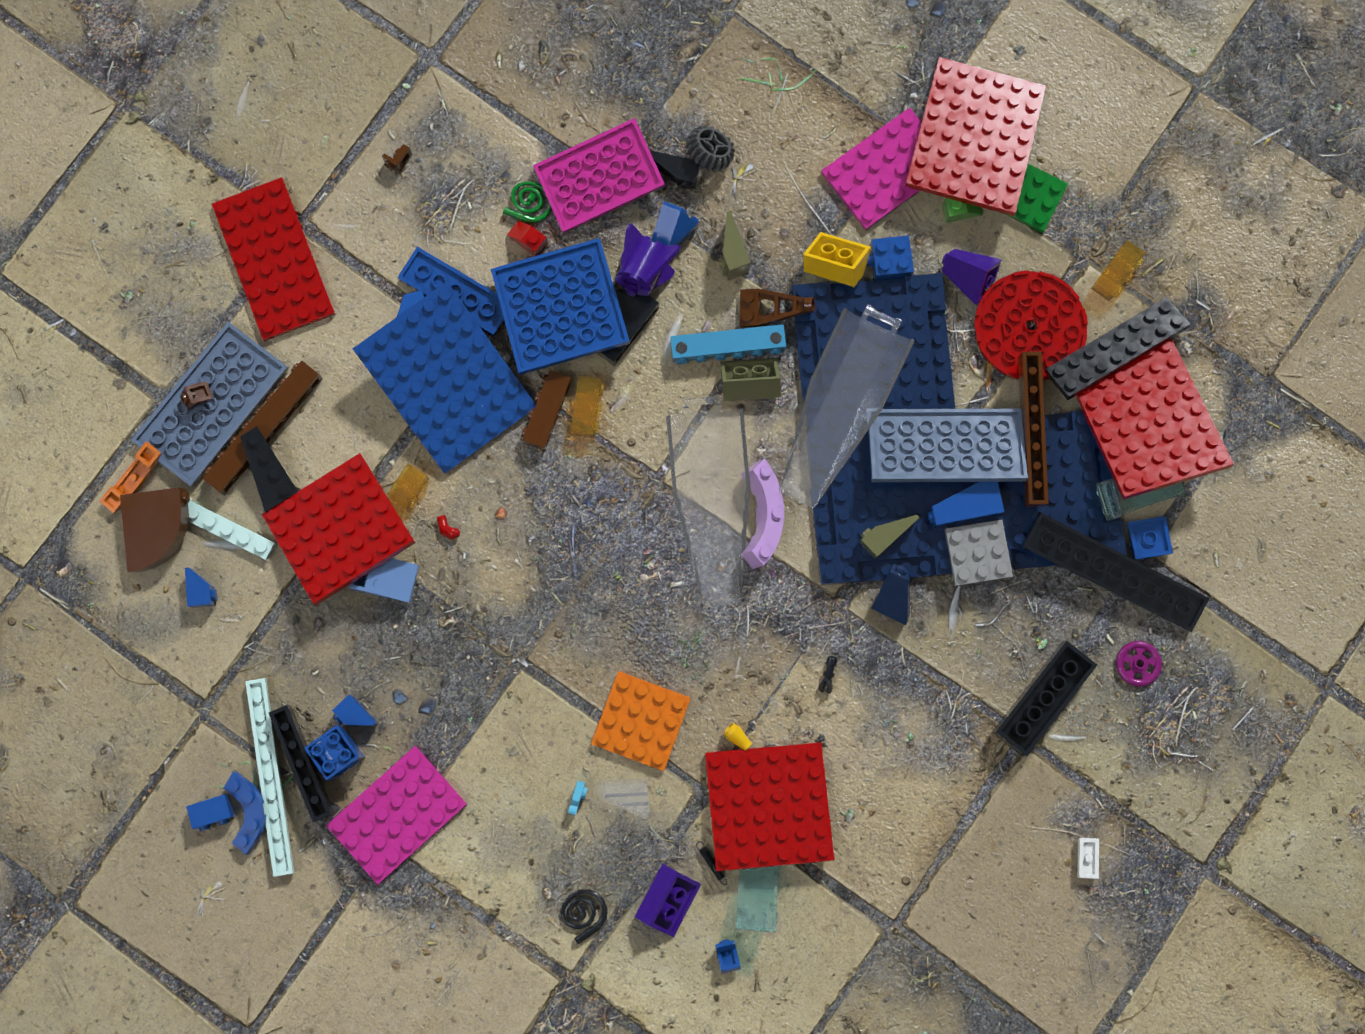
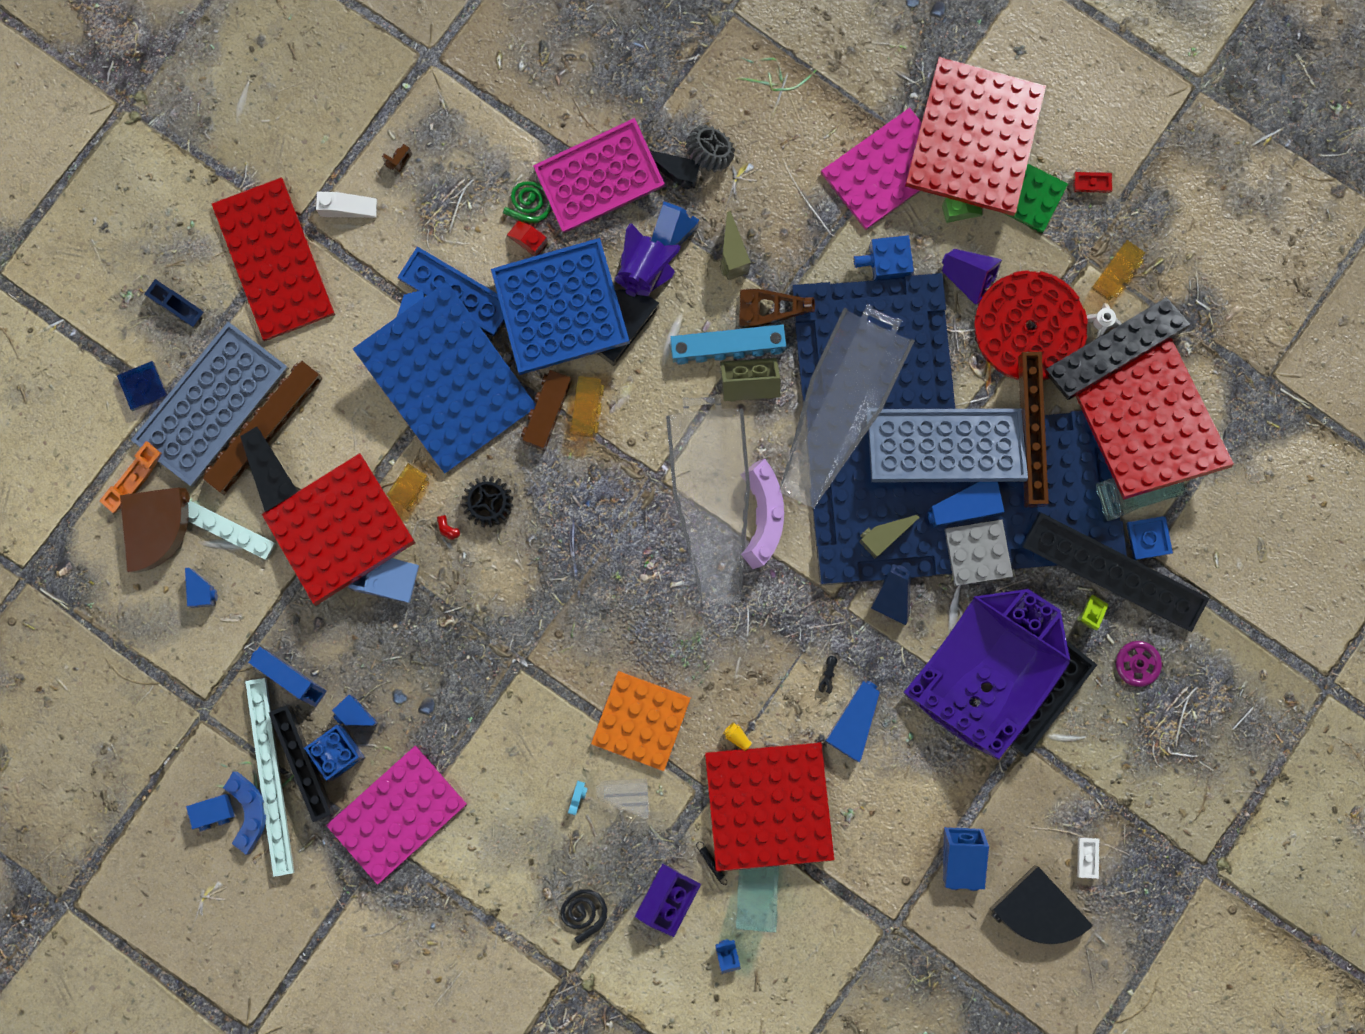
(142, 386): none -> clear blue plate
(173, 303): none -> dark blue slope
(196, 394): reddish brown bracket -> none
(287, 676): none -> blue slope
(345, 205): none -> white slope
(494, 497): none -> black gear
(836, 259): yellow slope -> none
(854, 723): none -> blue slope
(965, 858): none -> blue slope
(1003, 641): none -> dark purple wedge
(1039, 910): none -> black brick
(1092, 182): none -> red plate
(1093, 613): none -> lime slope
(1103, 320): none -> white brick

